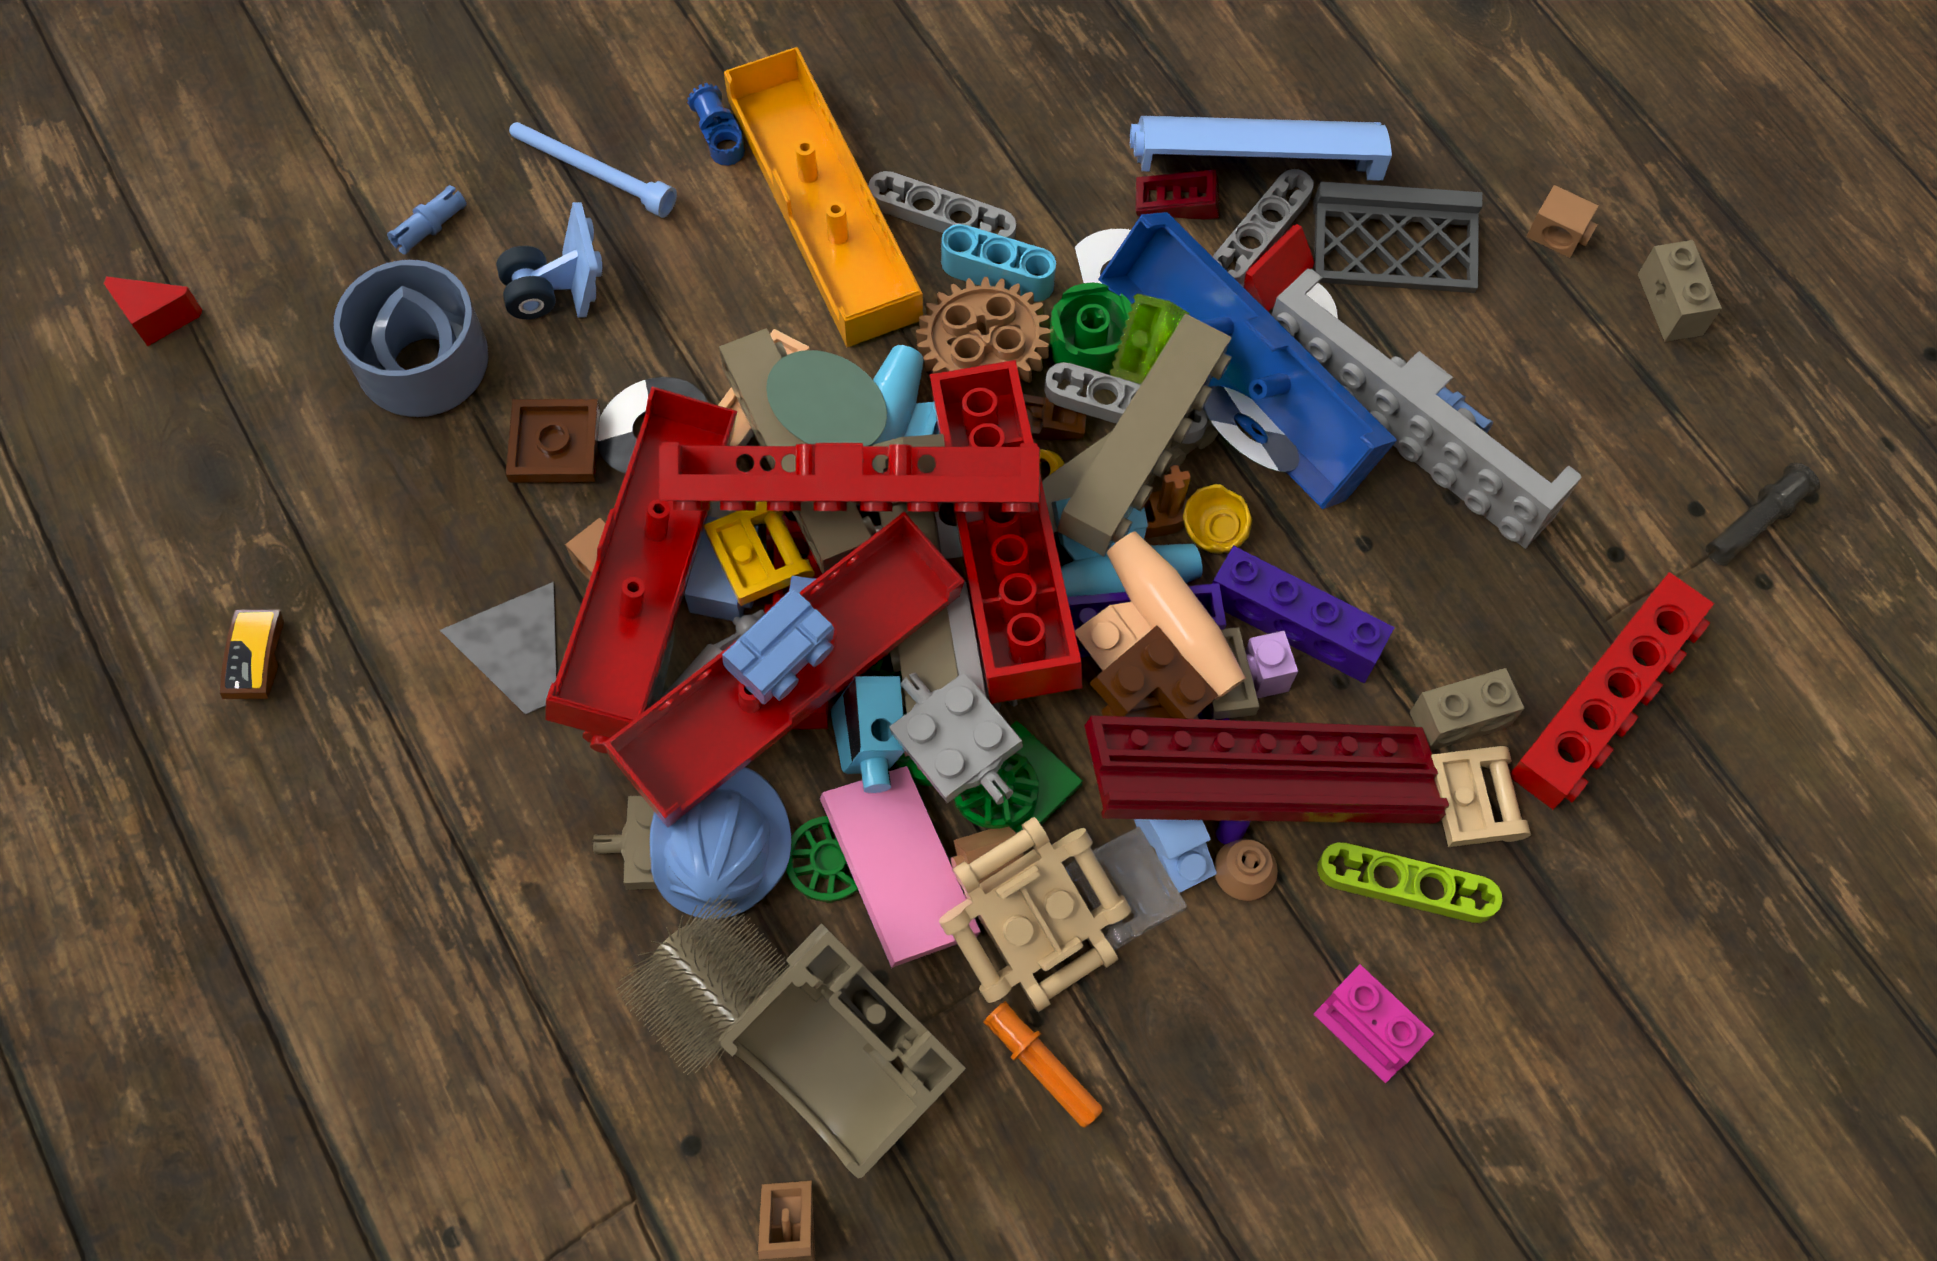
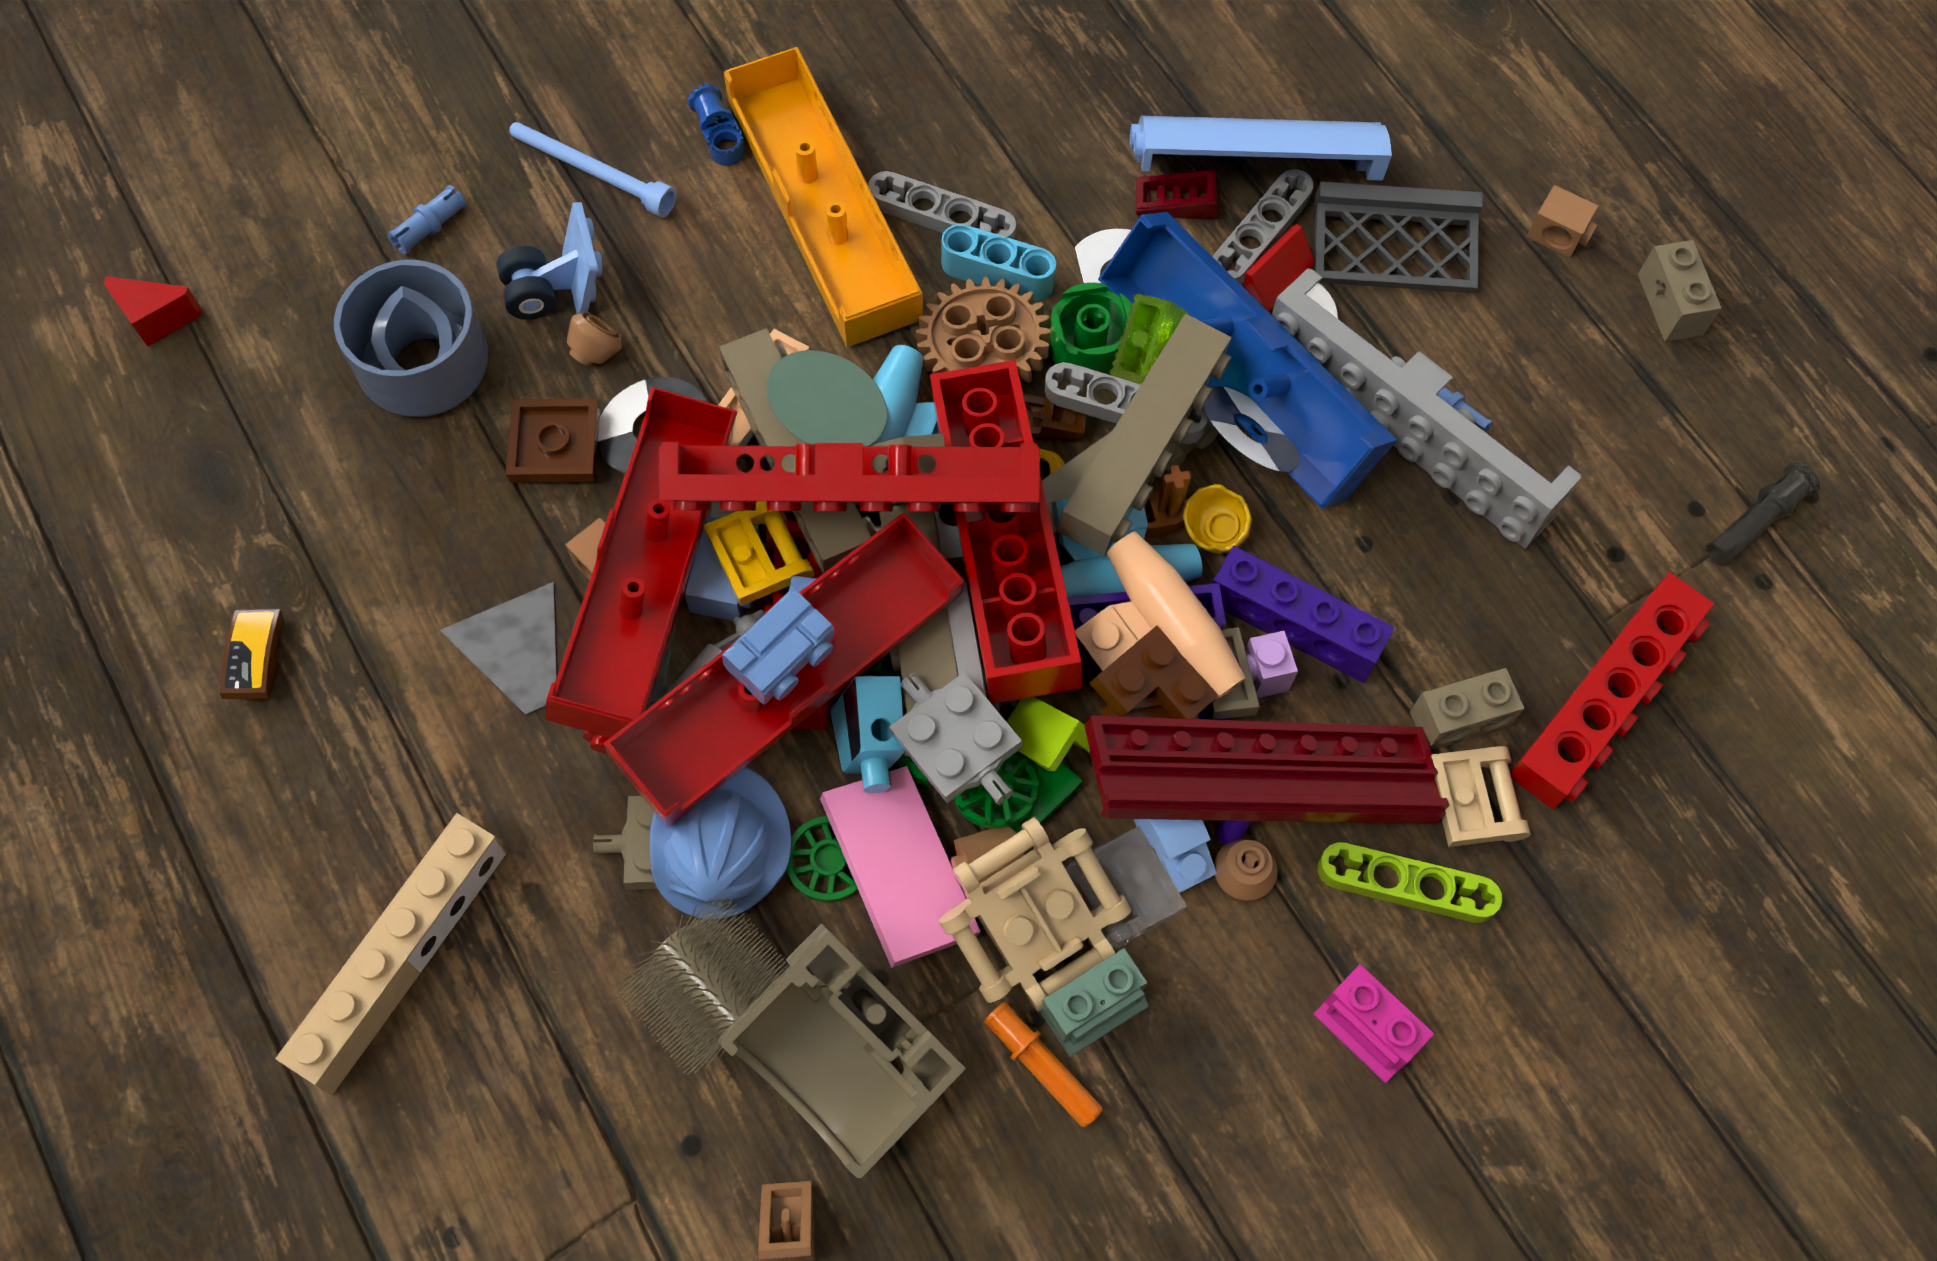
(392, 955): none -> tan brick
(592, 339): none -> medium nougat cone
(1046, 732): none -> lime panel
(1095, 1002): none -> sand green window

